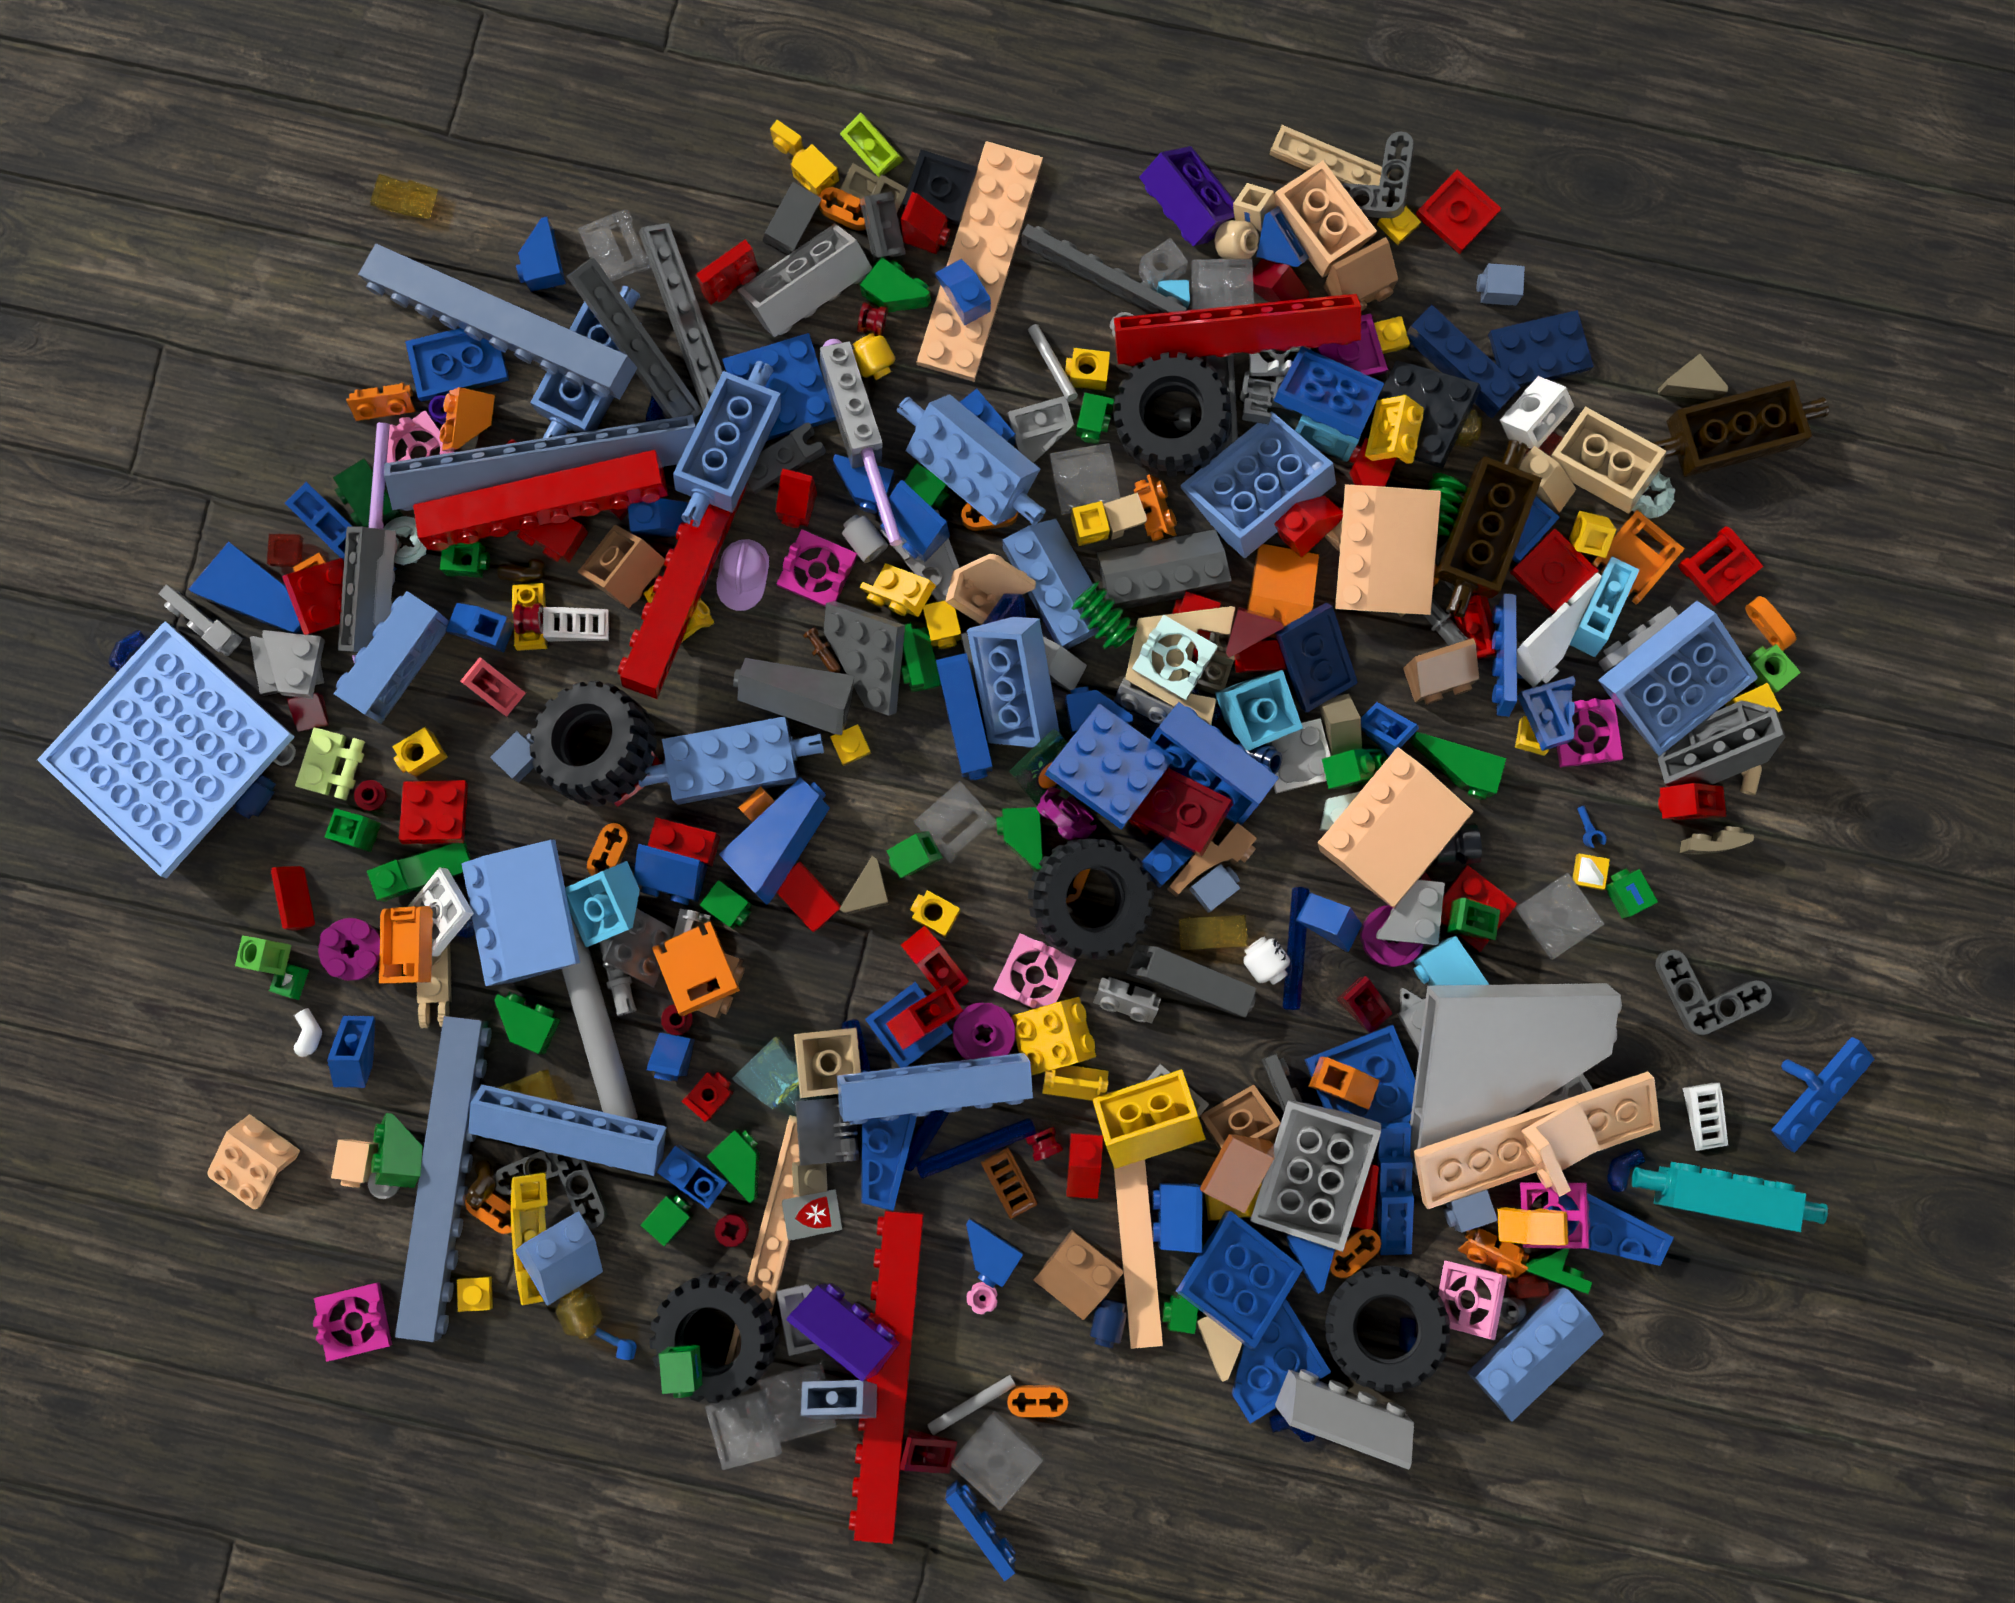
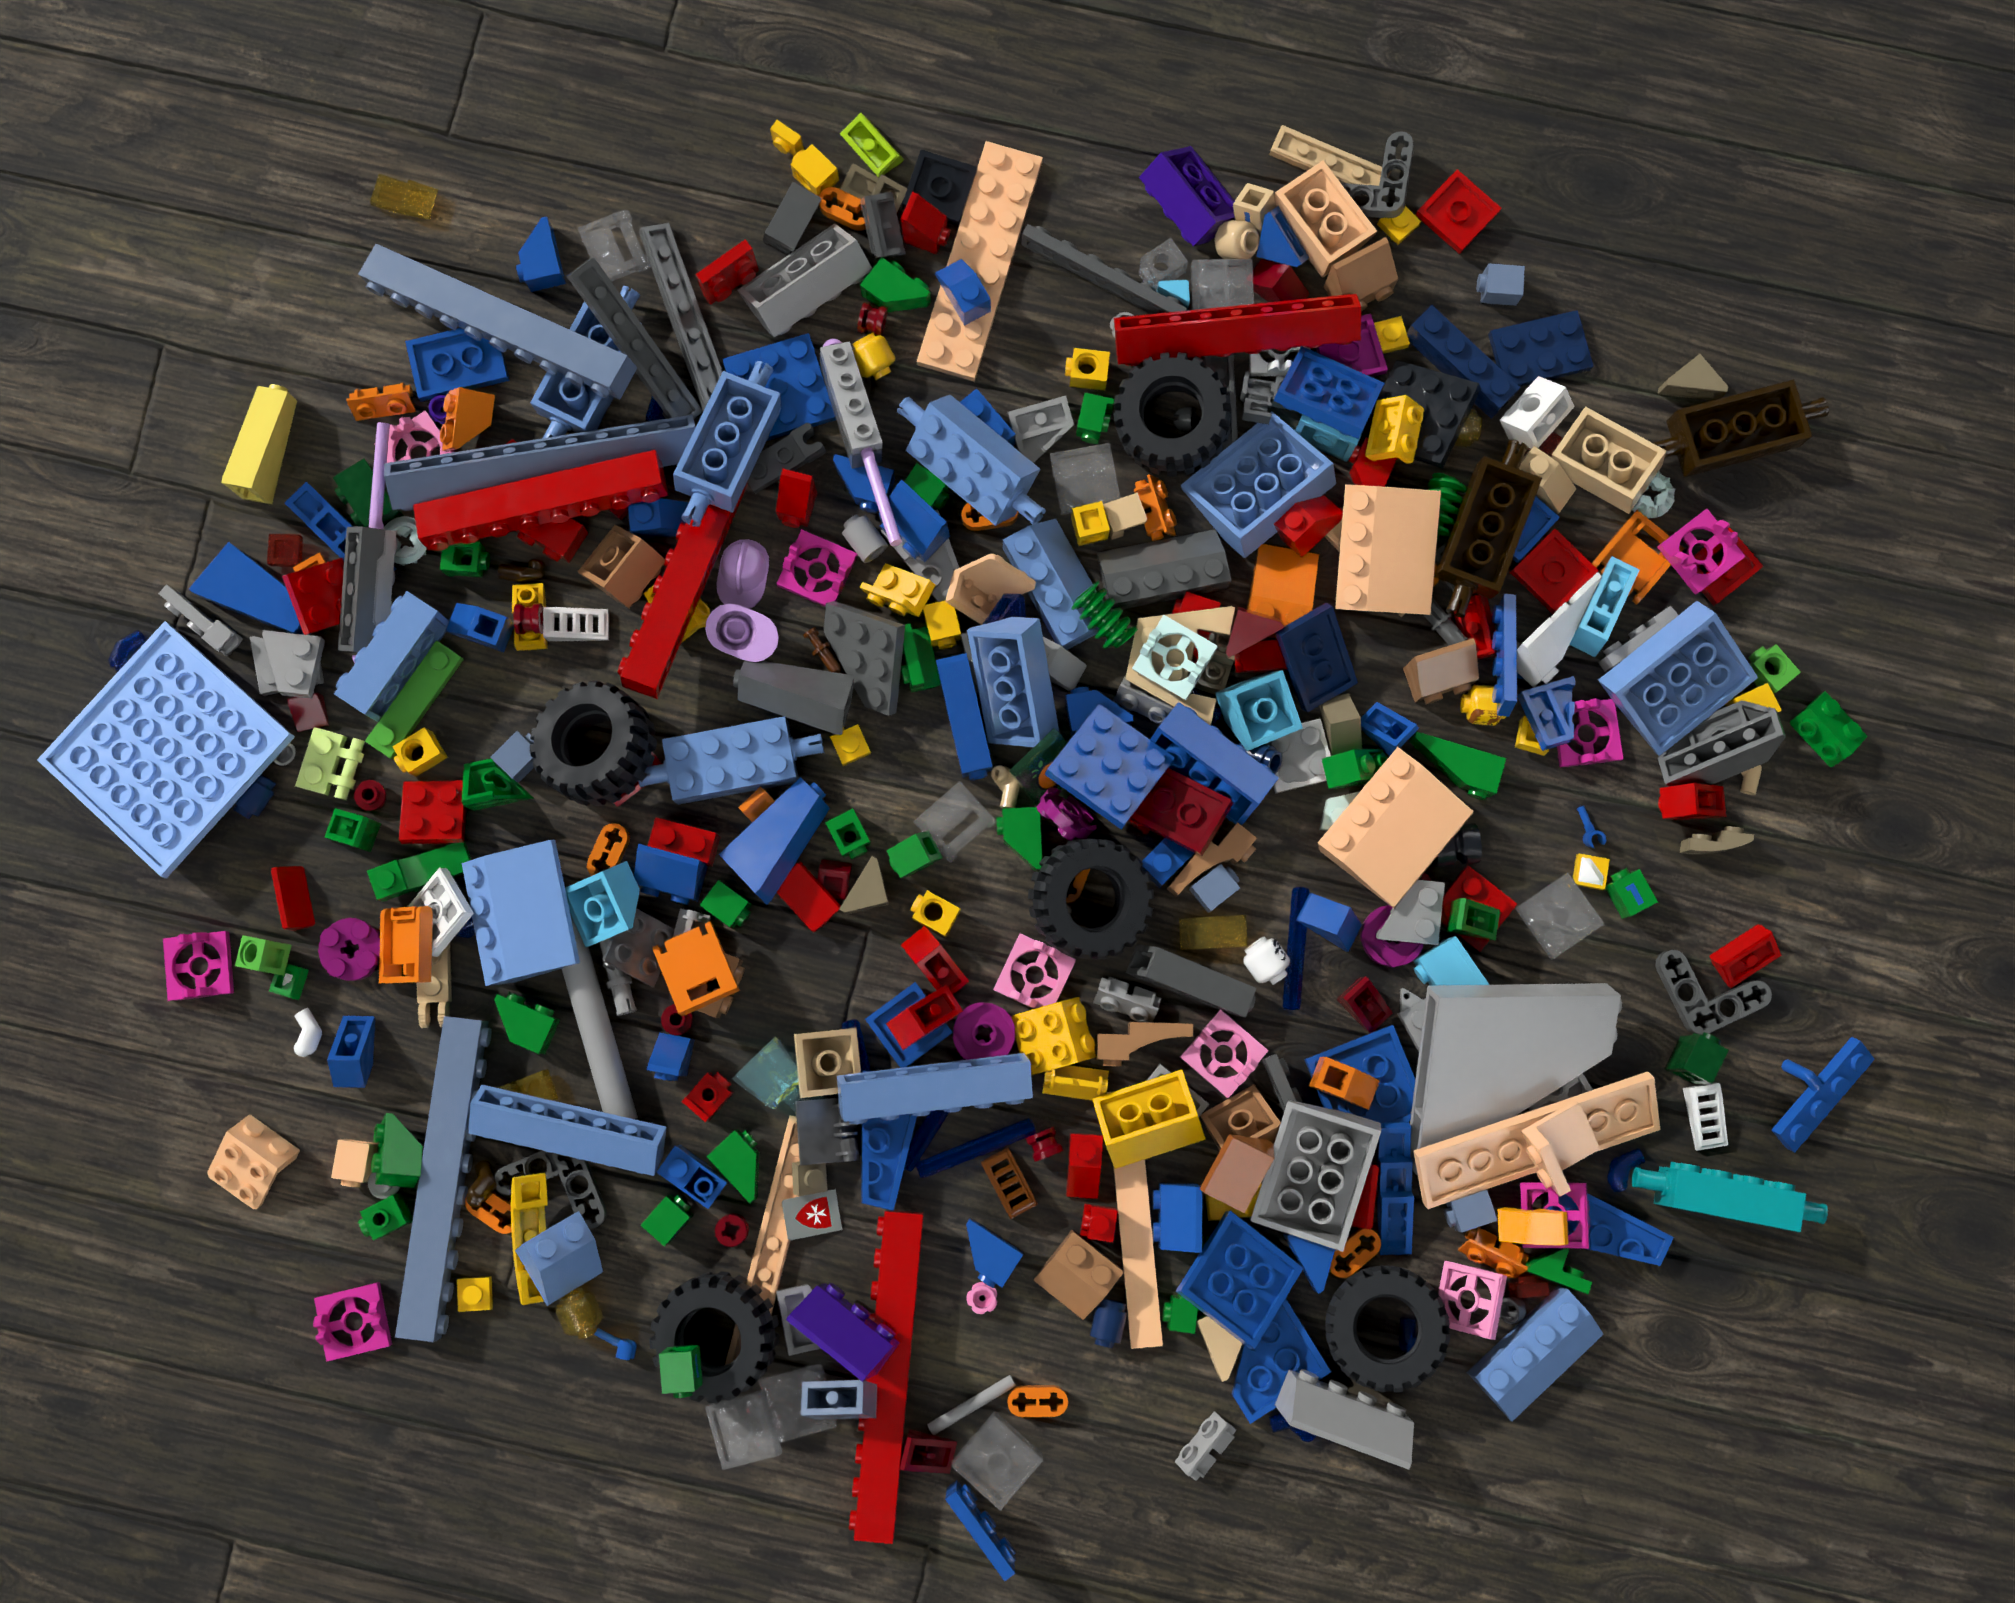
(172, 949): none -> dark pink piece
(261, 445): none -> light yellow slope
(396, 1216): none -> green brick
(414, 699): none -> bright green plate
(489, 786): none -> green slope
(493, 687): coral slope -> none
(742, 632): none -> lavender piece
(835, 877): none -> dark red slope
(841, 826): none -> green brick
(1007, 785): none -> tan arm
(1052, 363): light grey bar -> none
(1098, 1222): none -> red brick
(1117, 1047): none -> medium nougat slope
(1195, 1456): none -> light grey hinge
(1255, 1053): none -> bright pink piece
(1479, 706): none -> yellow head
(1592, 534): yellow brick -> none
(1686, 564): none -> dark pink piece
(1697, 1058): none -> dark green brick
(1745, 955): none -> red slope
(1770, 623): orange beam -> none
(1828, 729): none -> green bracket

